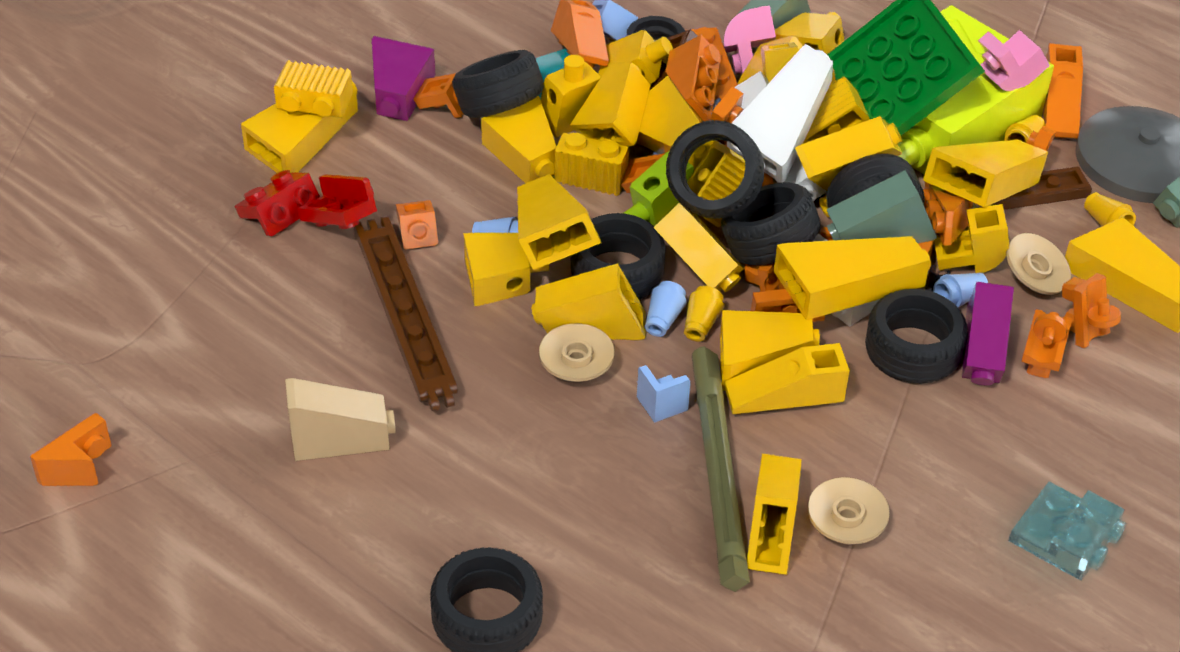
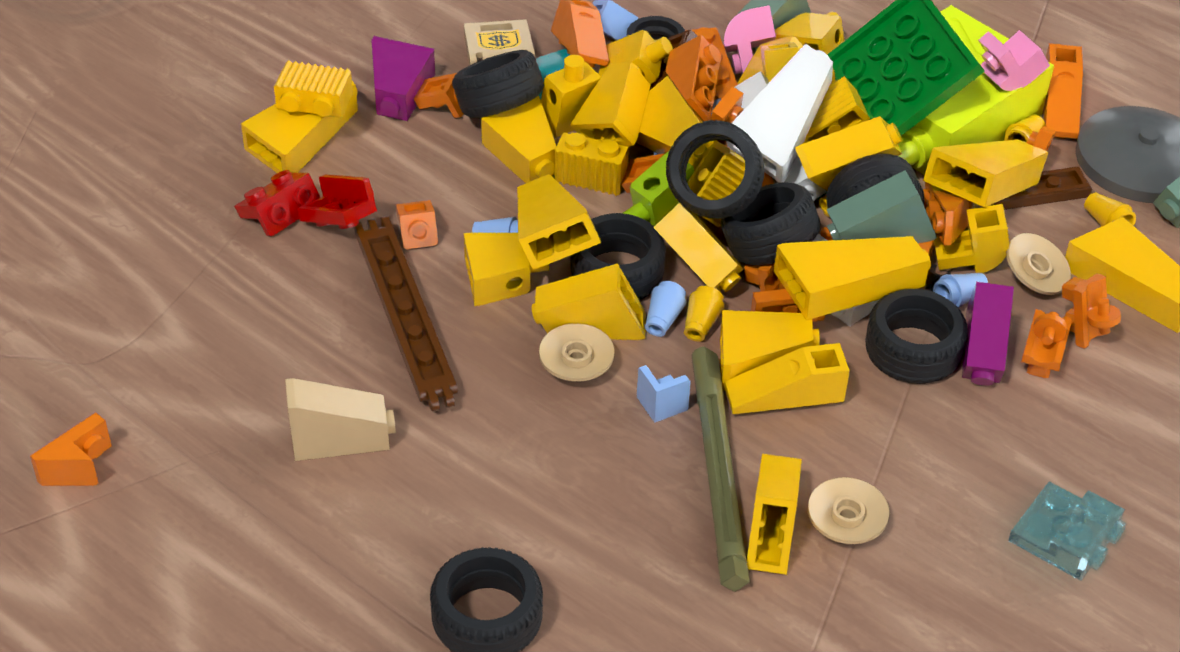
(495, 38): none -> tan container

